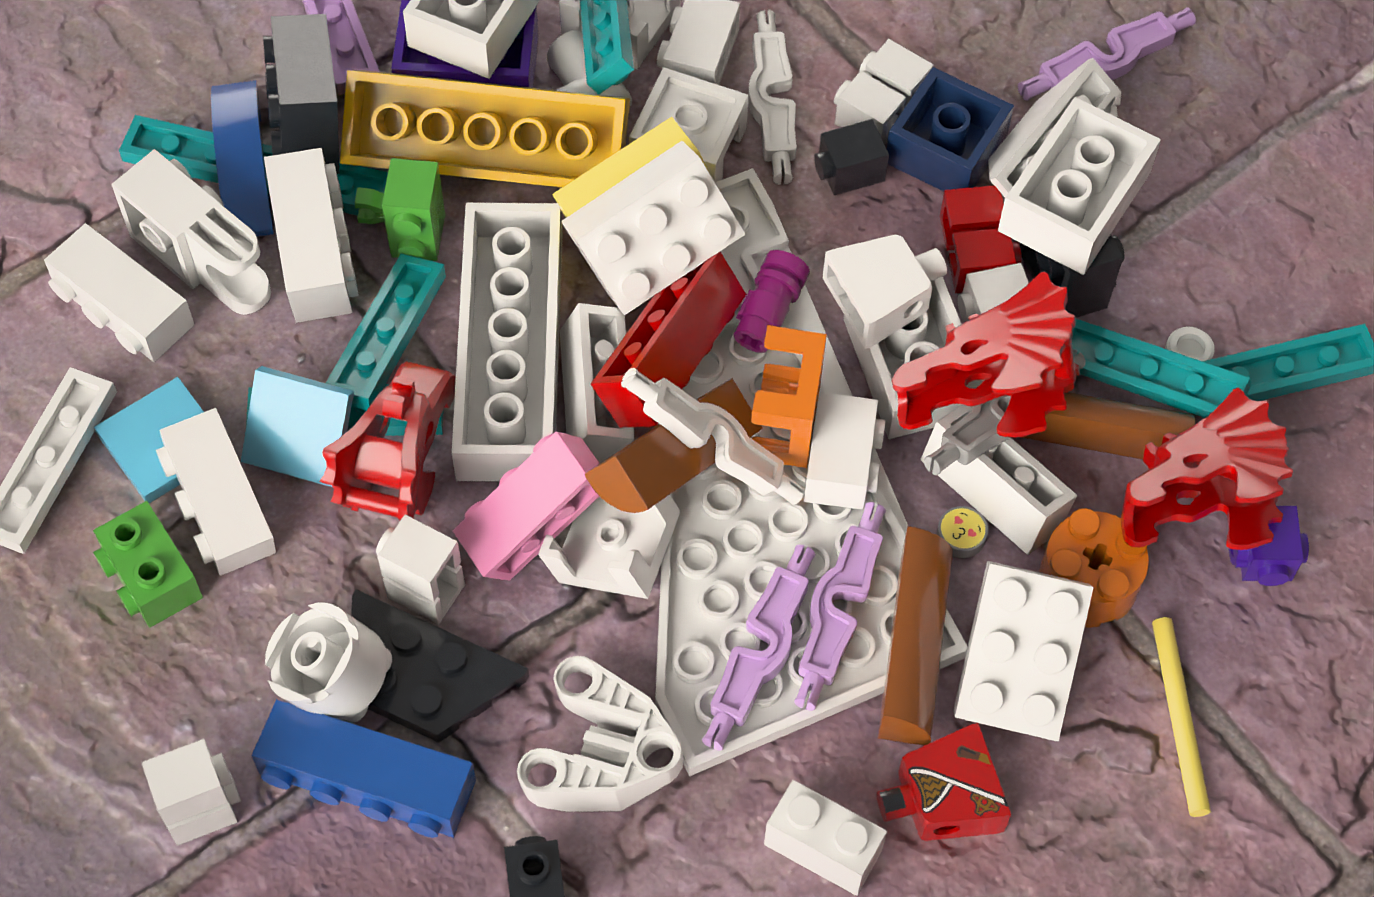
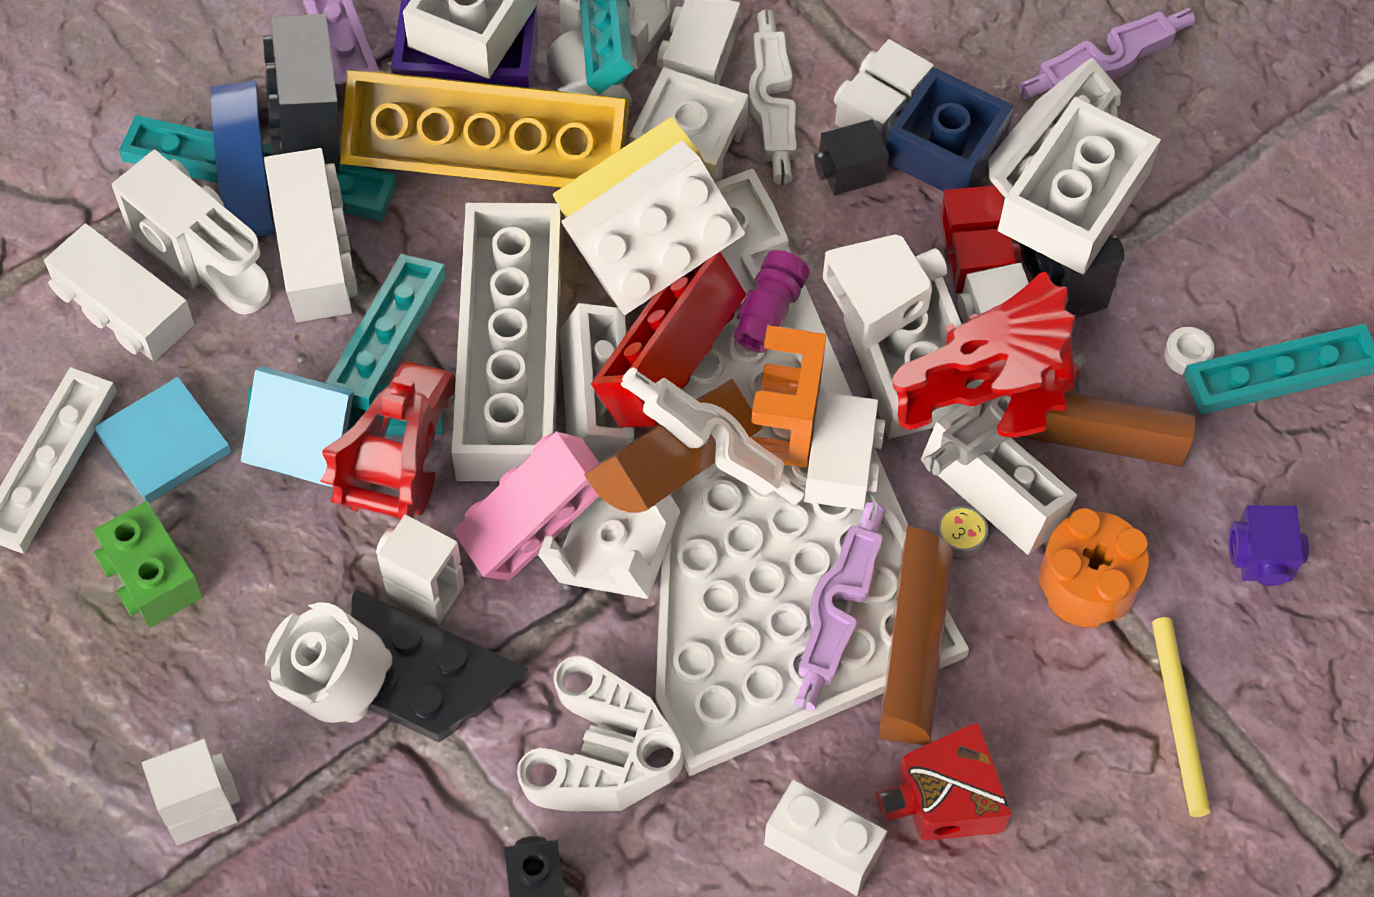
(215, 492): white brick -> none
(364, 769): blue brick -> none
(409, 207): bright green brick -> none
(752, 668): lavender piece -> none
(1023, 650): white brick -> none
(1153, 370): teal plate -> none
(1223, 464): red animal -> none

